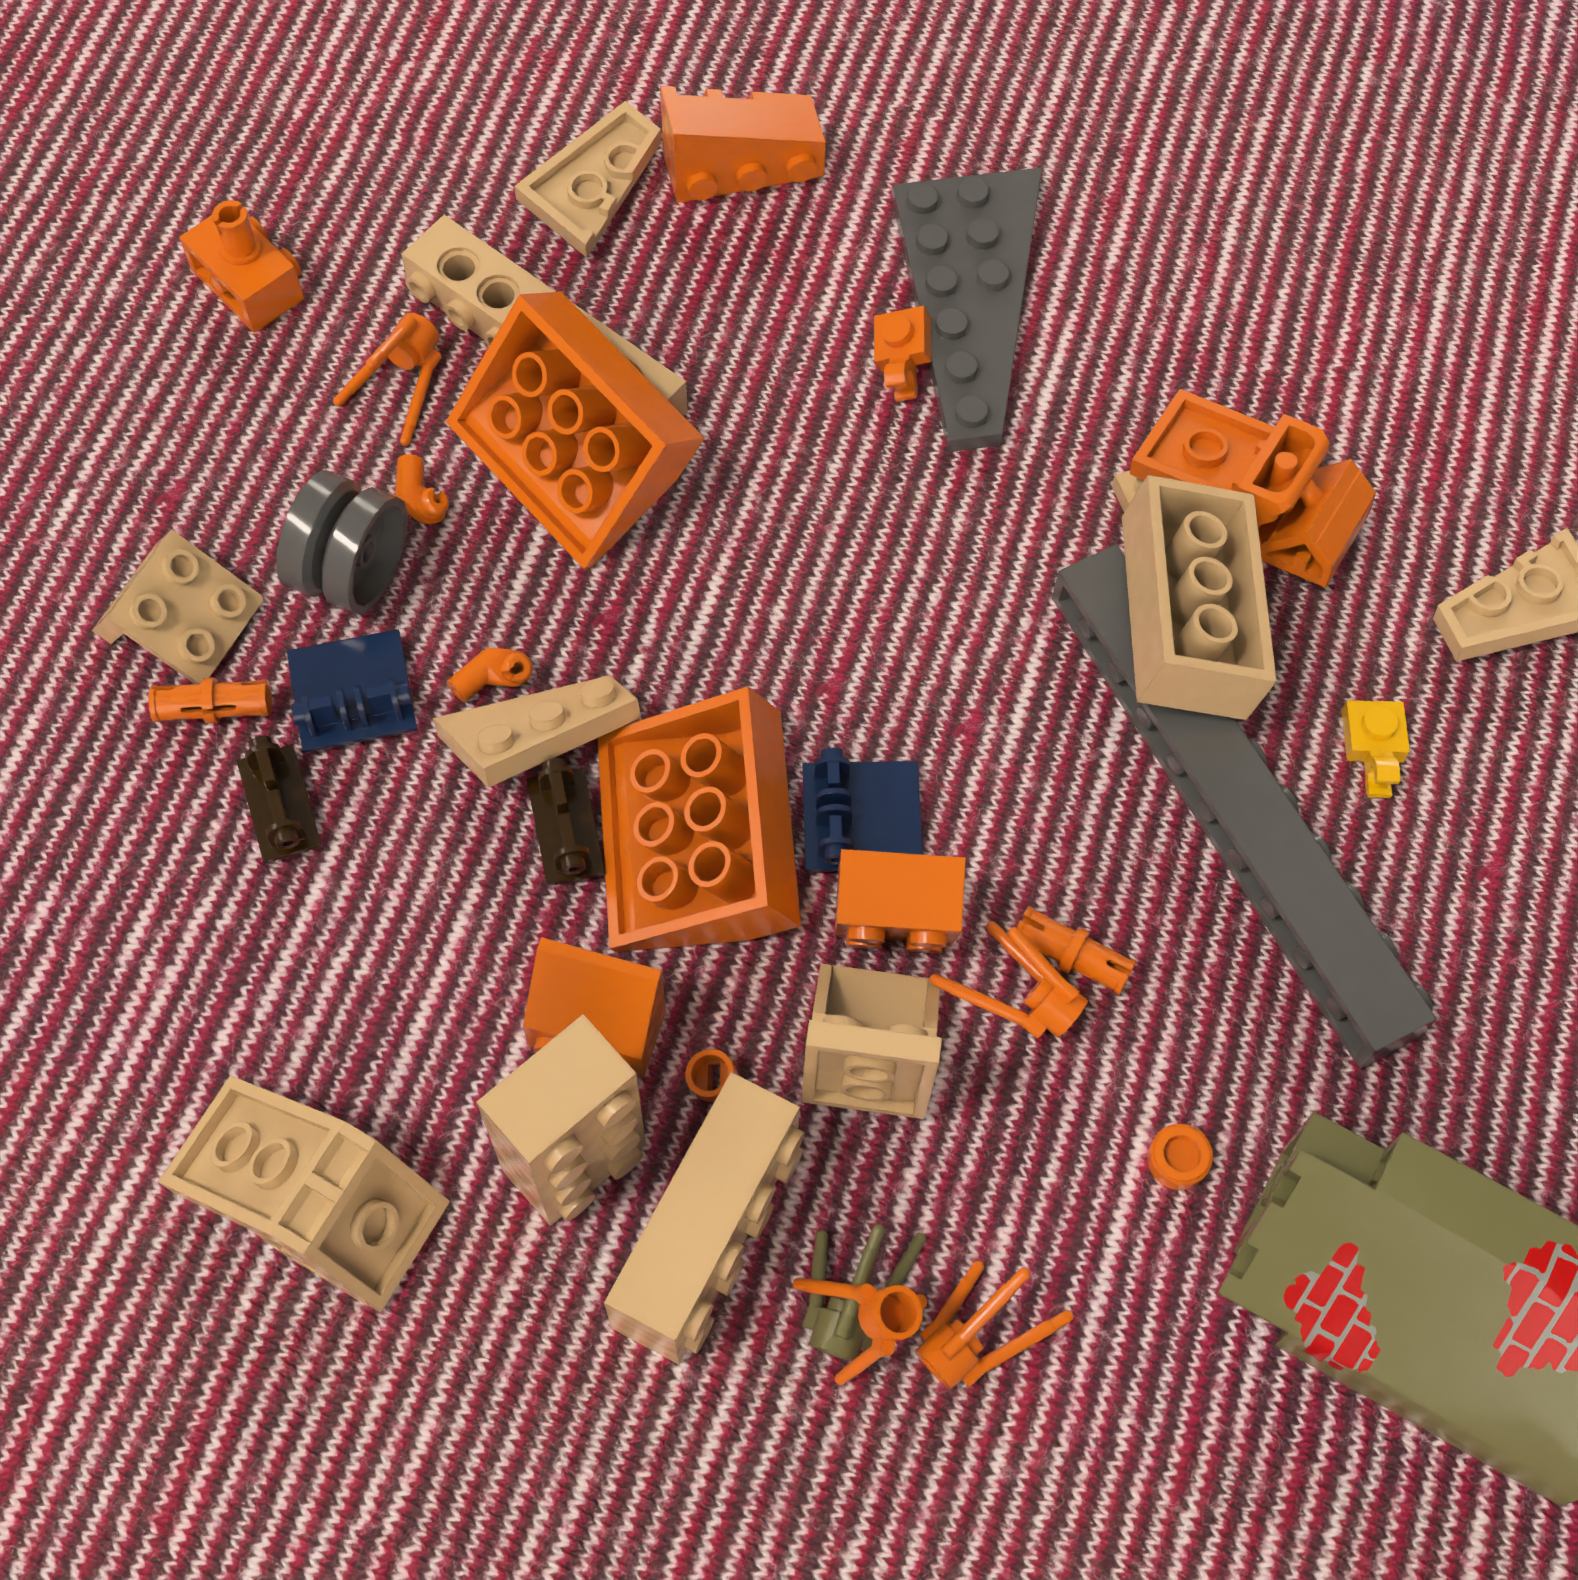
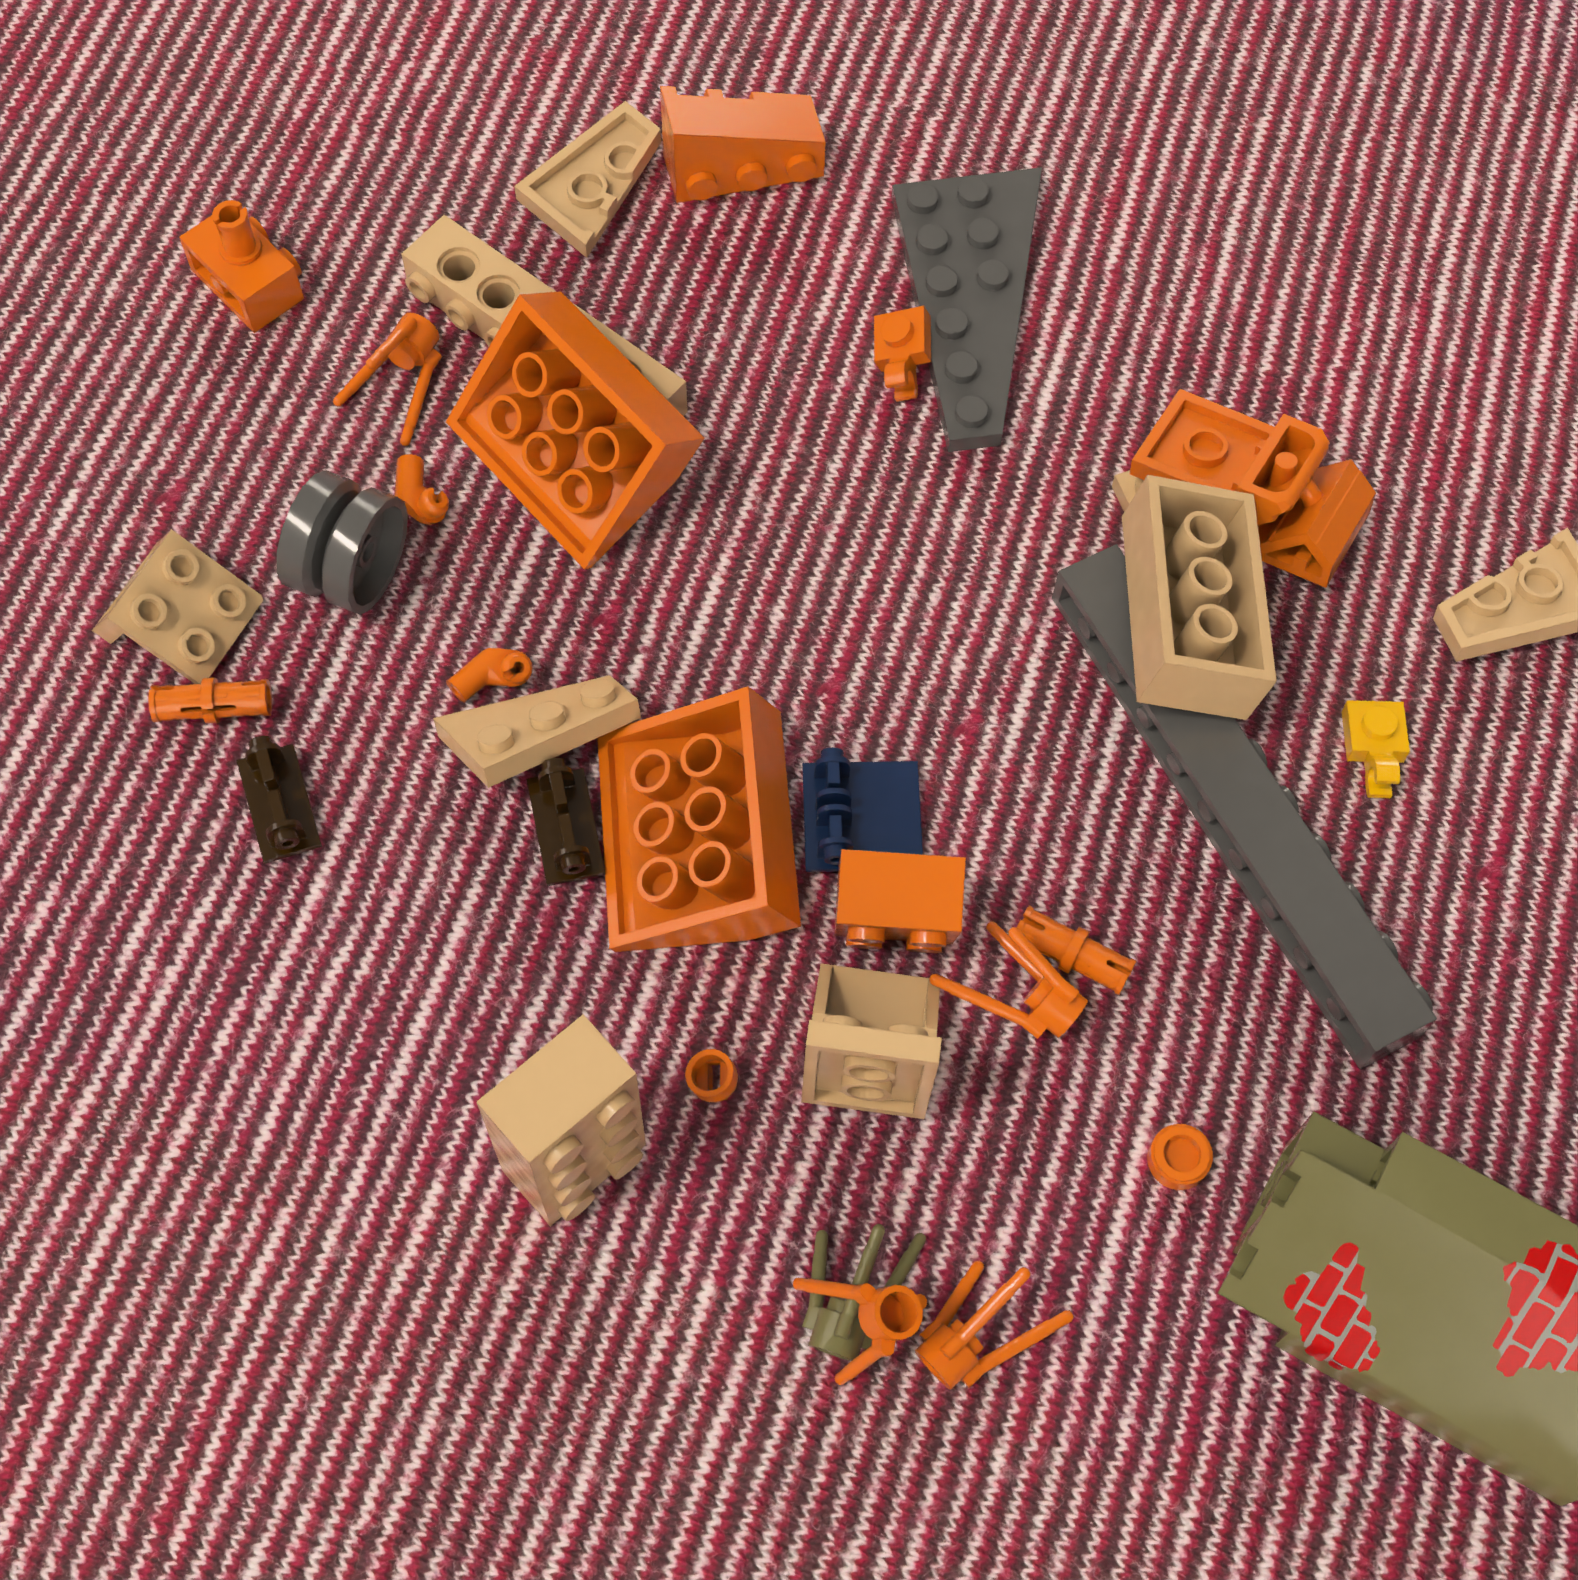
(308, 1188): tan bracket -> none
(351, 691): dark blue hinge -> none
(614, 994): orange slope -> none
(704, 1218): tan brick -> none

